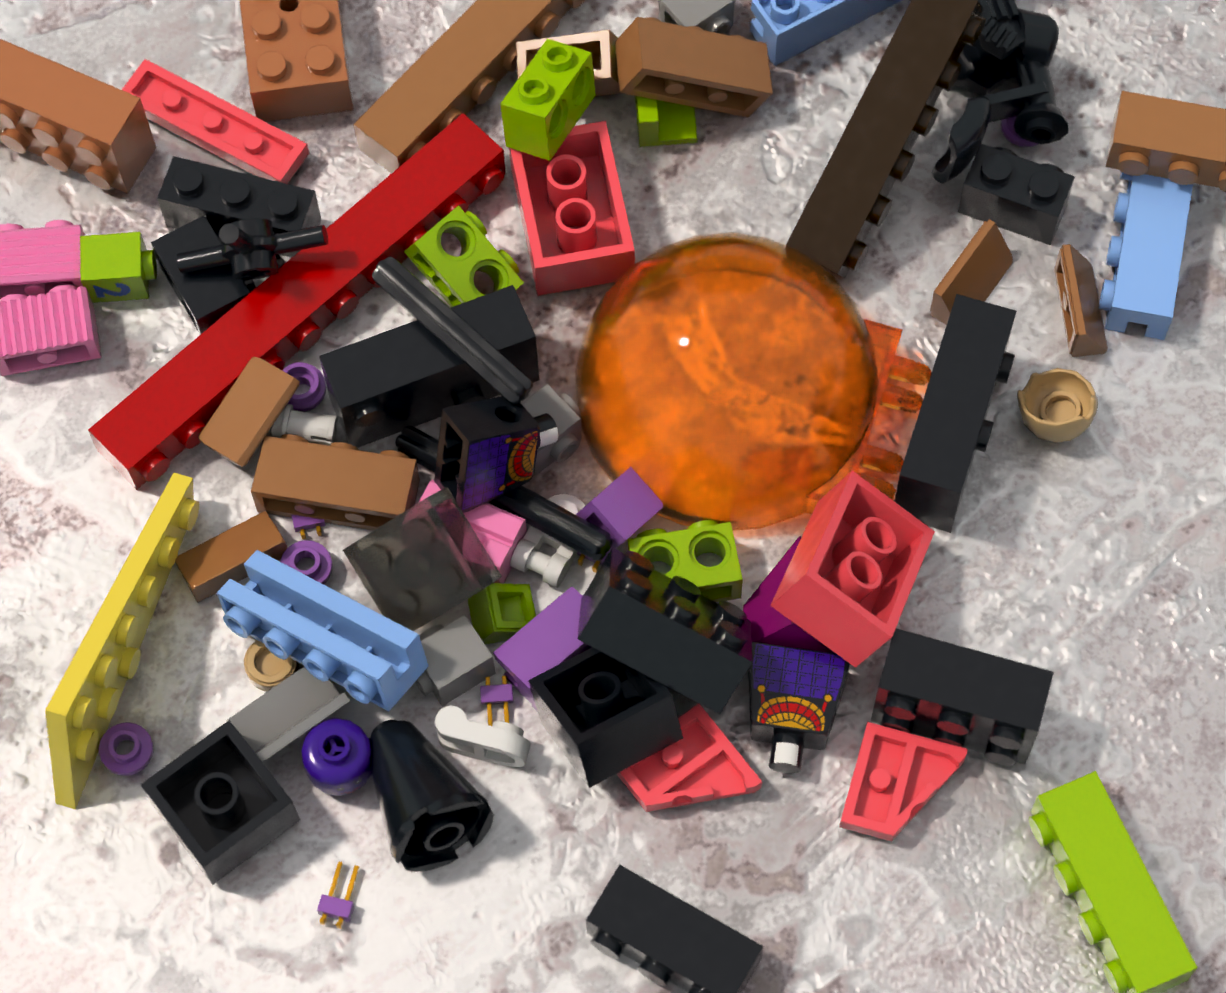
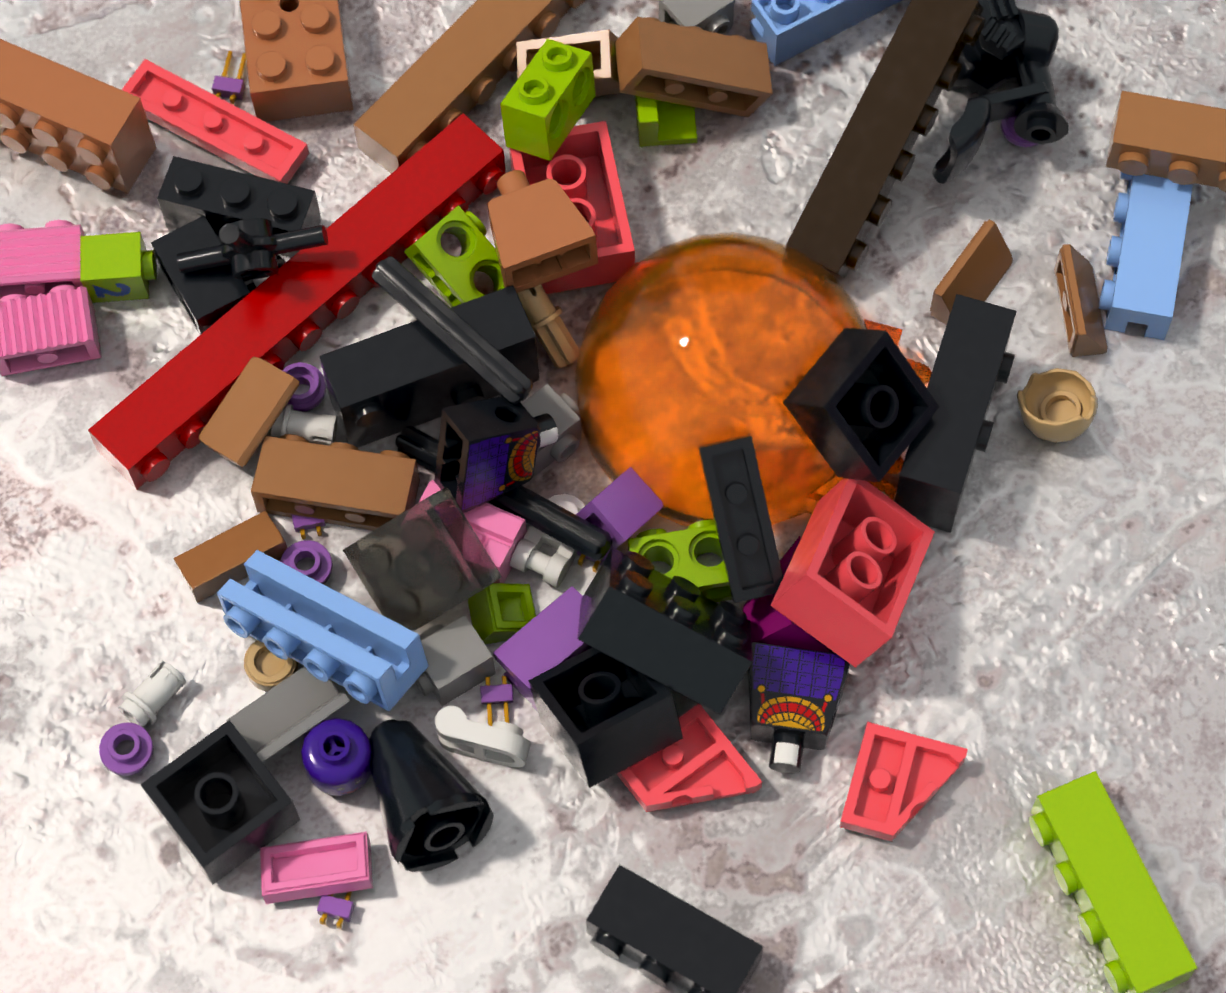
(111, 648): light yellow wing -> none
(151, 694): none -> white pin
(230, 87): none -> medium lavender piece
(316, 867): none -> bright pink tile
(538, 232): none -> nougat torso
(549, 326): none -> tan axle
(741, 517): none -> black plate
(861, 404): none -> black brick
(961, 697): black brick -> none
(1016, 193): black brick -> none

